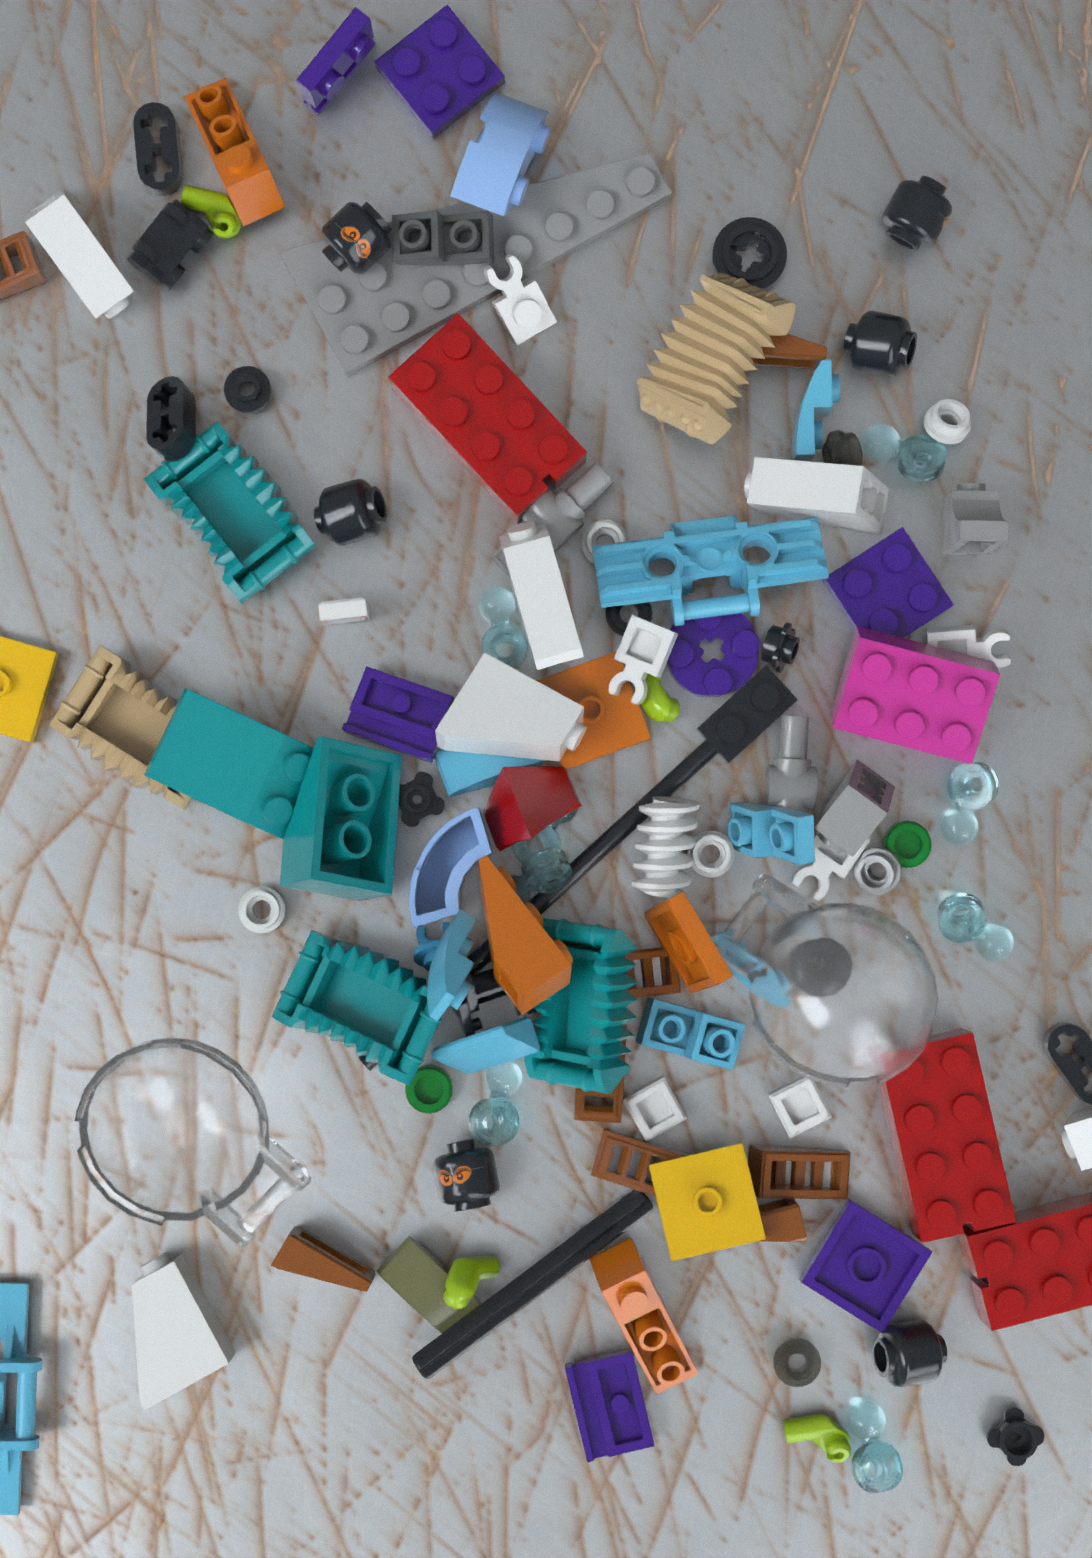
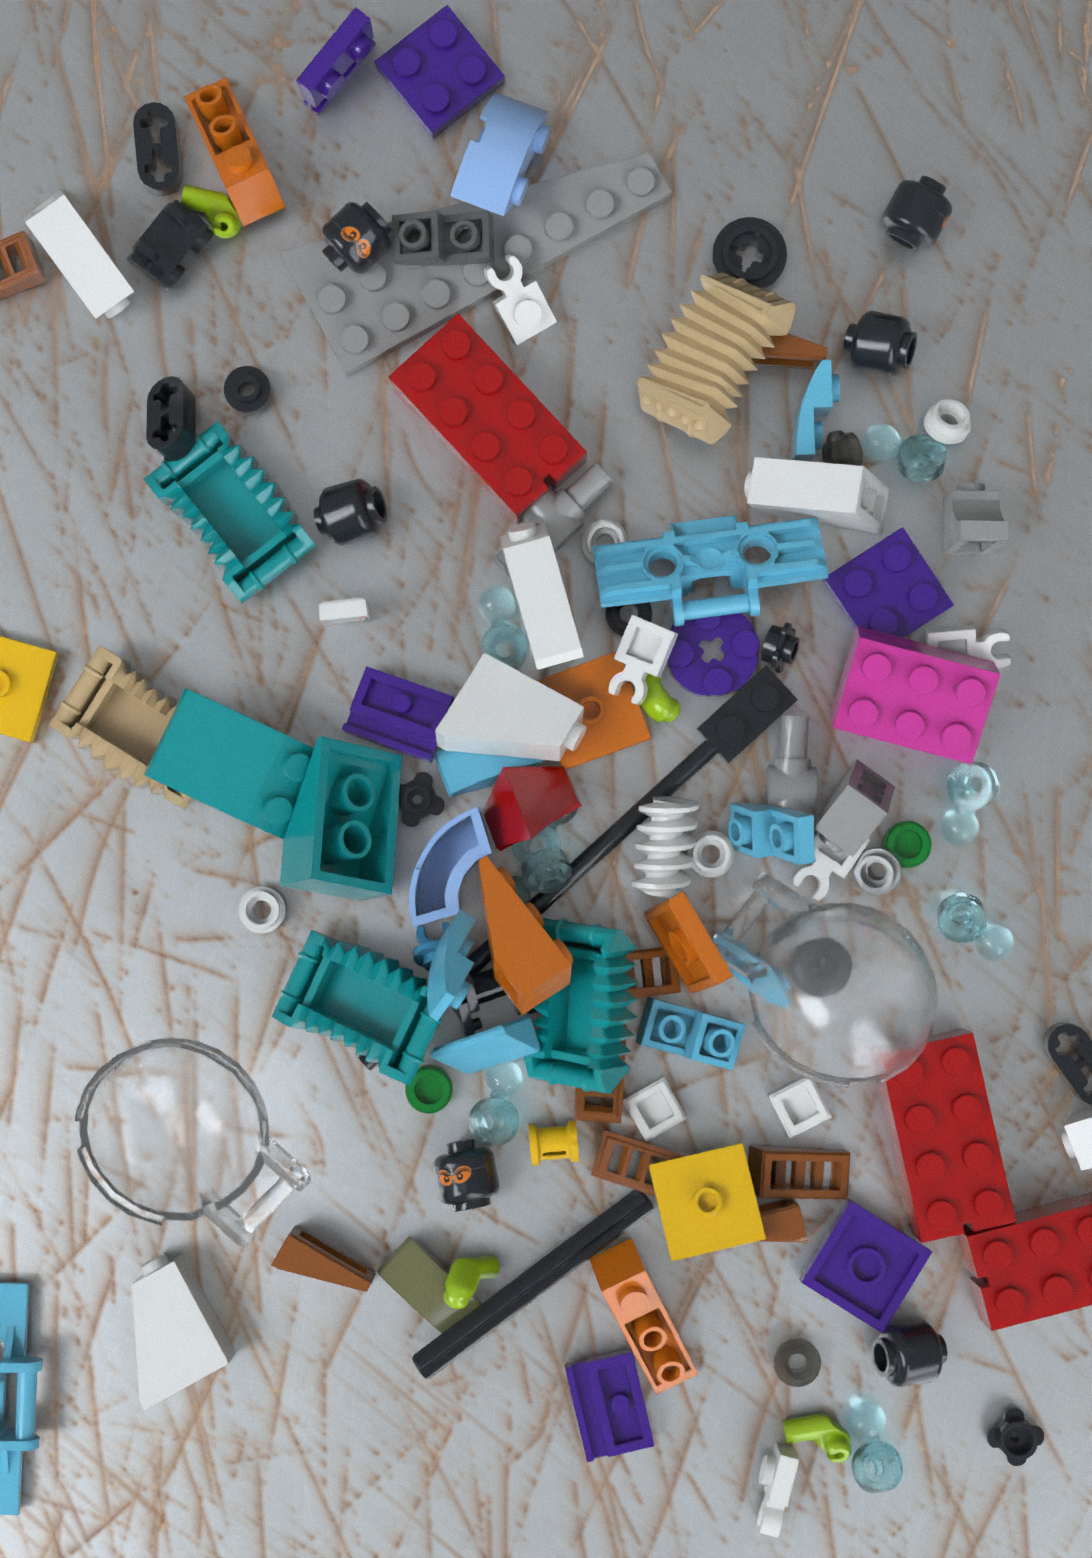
(553, 1142): none -> yellow bush
(778, 1477): none -> white plate

